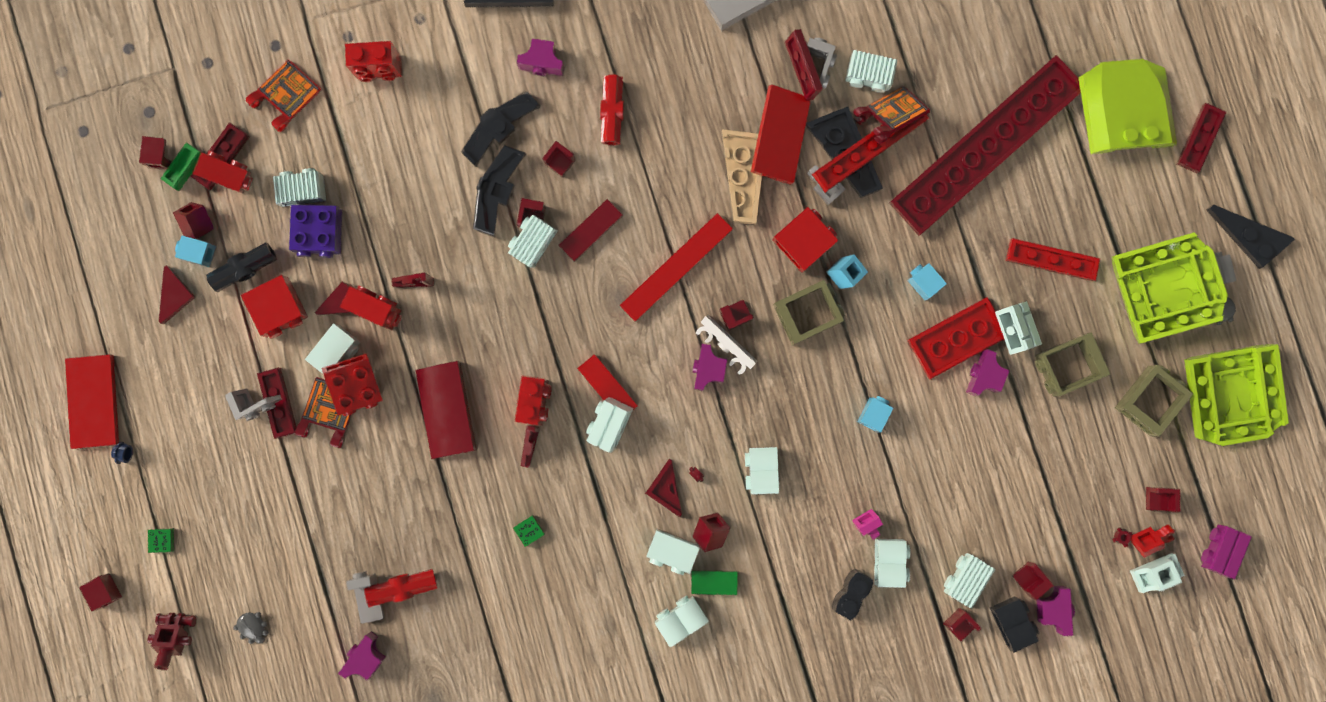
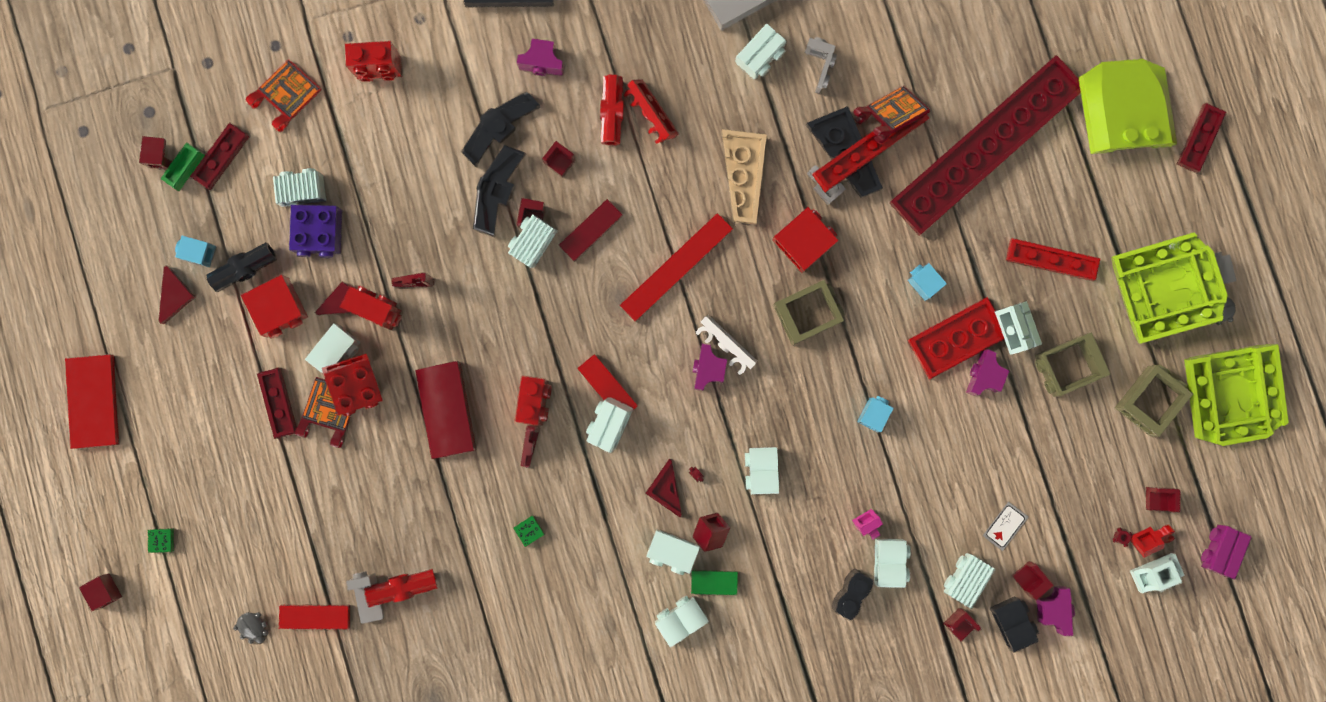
(122, 453): dark blue plate -> none
(170, 637): dark red piece -> none
(193, 220): dark red panel -> none
(232, 175): red brick -> none
(243, 406): light grey bracket -> none
(314, 616): none -> red tile
(363, 658): magenta brick -> none
(651, 110): none -> red plate
(735, 315): dark red panel -> none
(761, 51): none -> light aqua brick
(780, 134): red tile -> none
(803, 65): dark red tile -> none
(847, 272): medium azure brick -> none
(871, 71): light aqua brick -> none
(1005, 526): none -> white sticker
(1254, 239): black wing -> none

